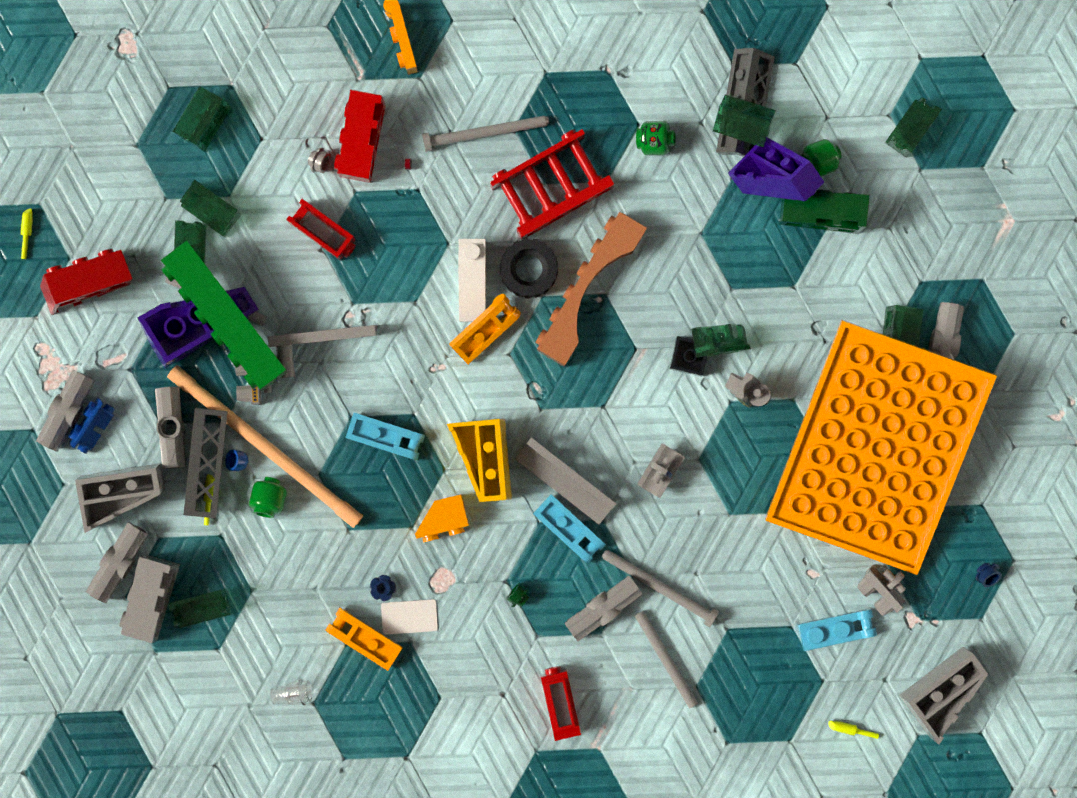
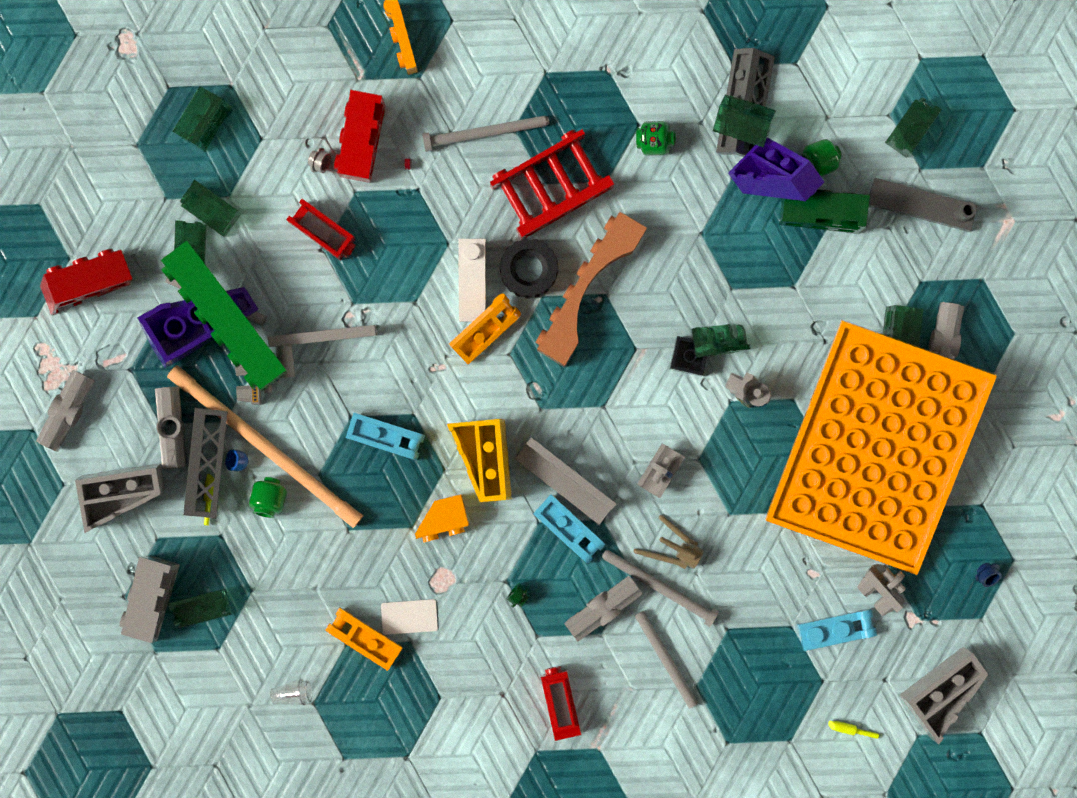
(26, 230): neon yellow piece -> none
(94, 416): blue hinge -> none
(117, 562): light grey piece -> none
(377, 593): dark blue plate -> none
(687, 553): none -> dark tan plant
(922, 204): none -> dark grey piece

